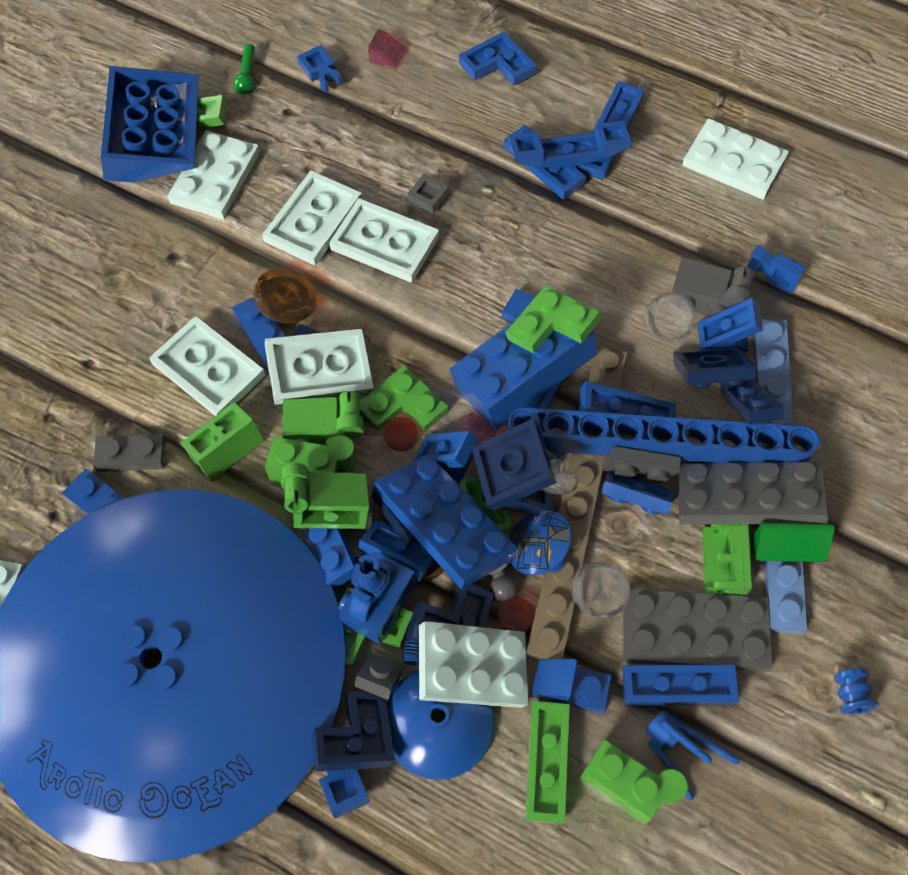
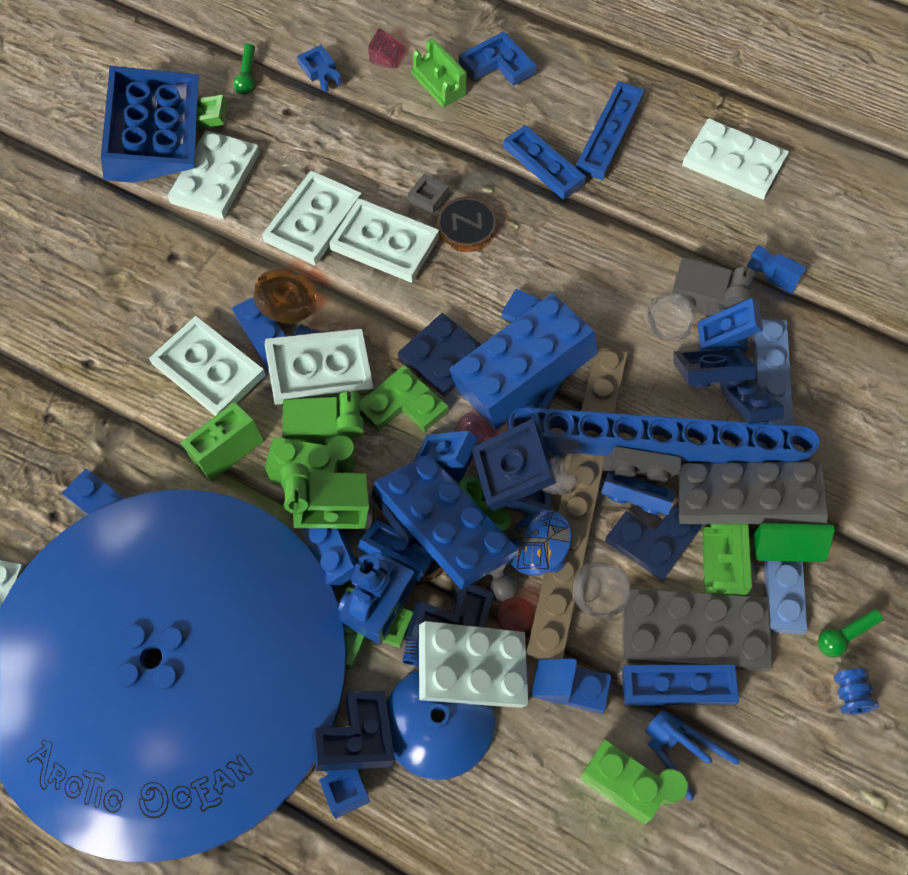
(129, 452): dark grey plate -> none
(379, 676): dark grey plate -> none
(400, 434): clear red tile -> none
(437, 350): none -> dark blue plate
(439, 74): none -> bright green hinge
(467, 224): none -> black tile
(547, 763): bright green plate -> none
(552, 312): bright green plate -> none
(570, 150): blue slope -> none
(606, 399): blue plate -> none
(653, 549): none -> dark blue plate
(835, 642): none -> green bar

